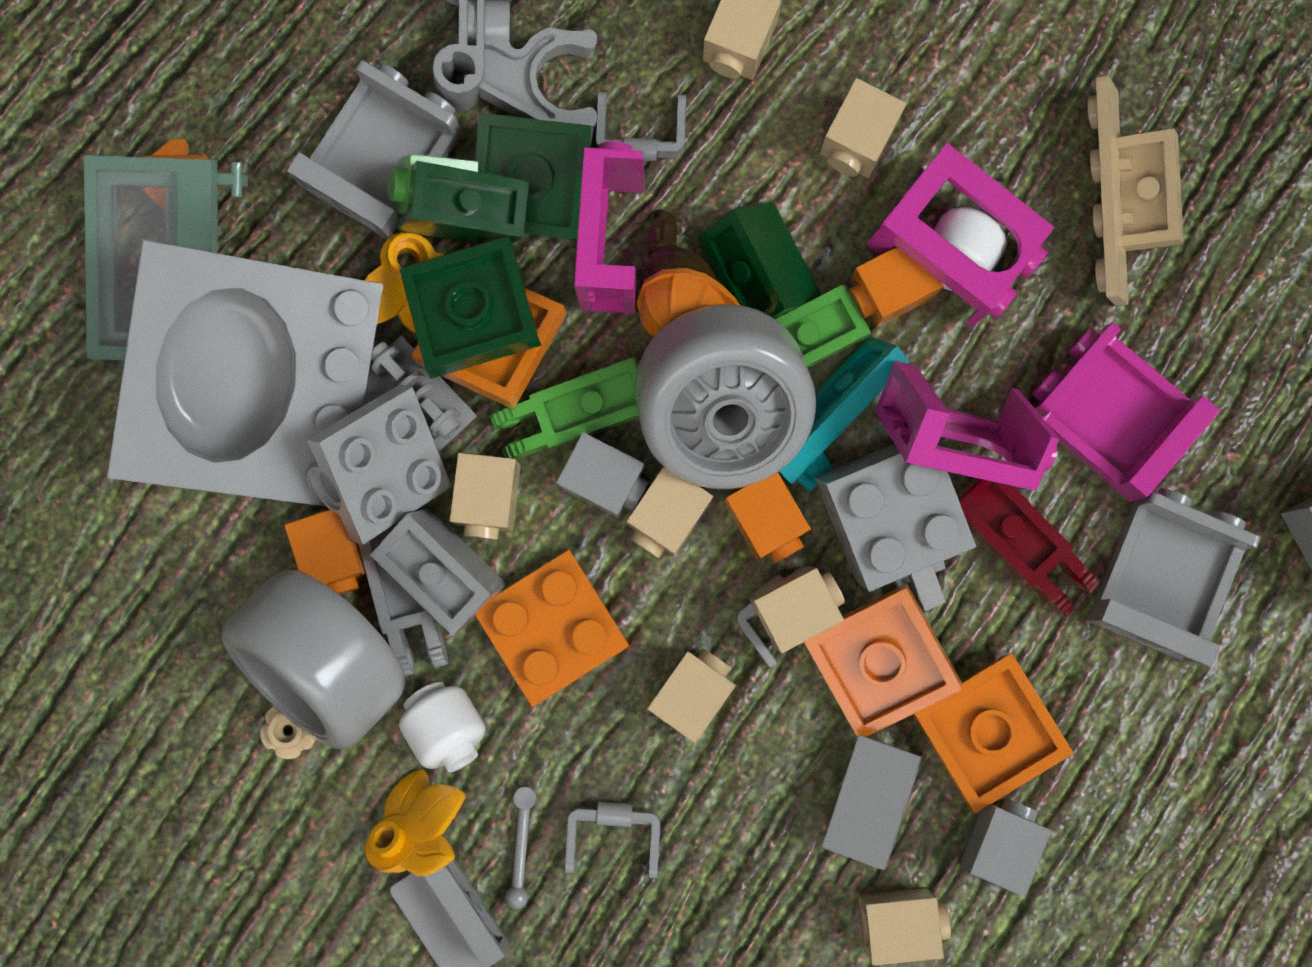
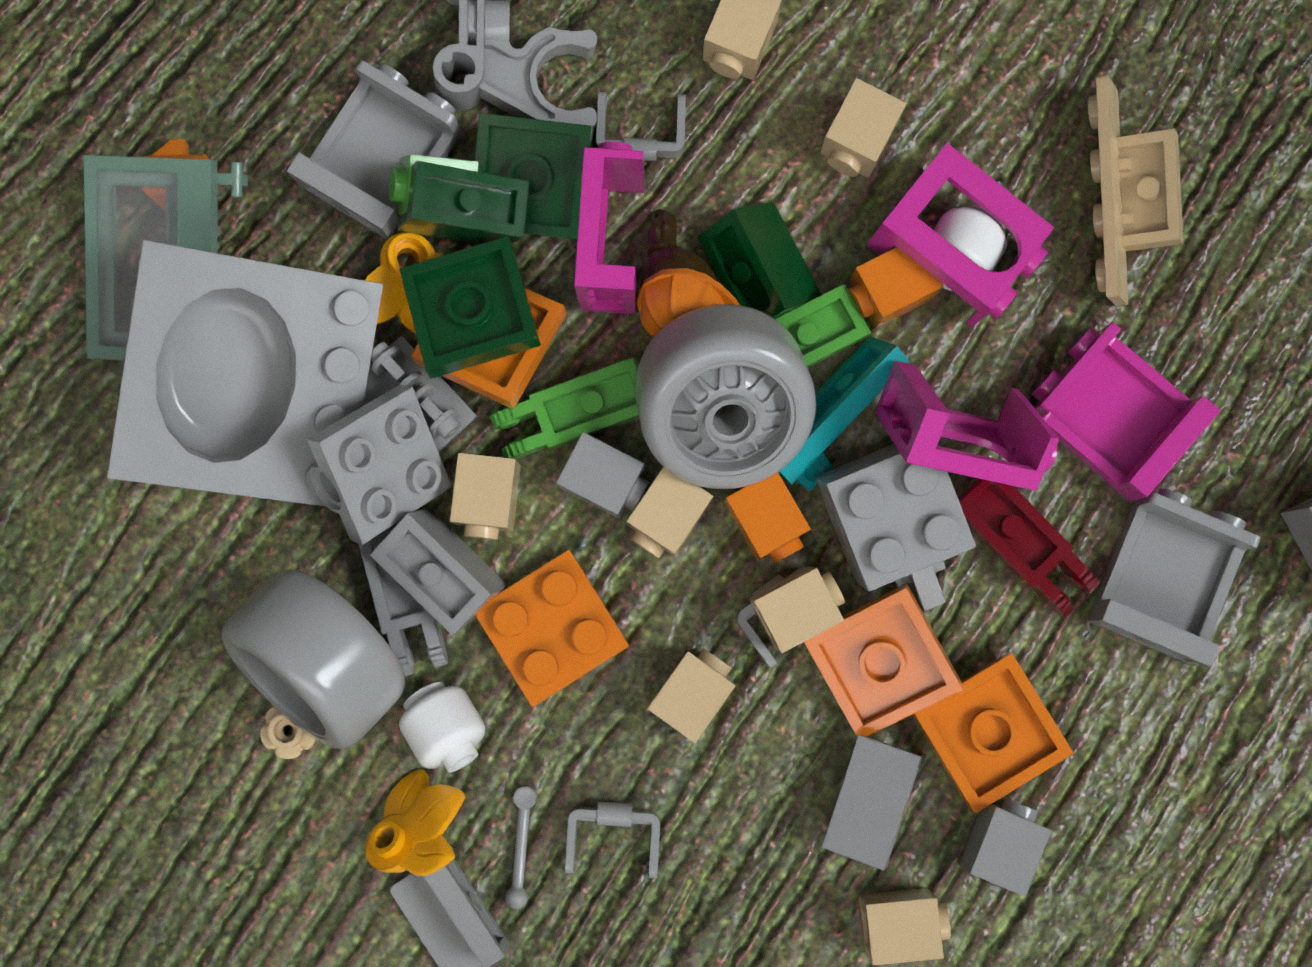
(326, 551): orange brick -> none

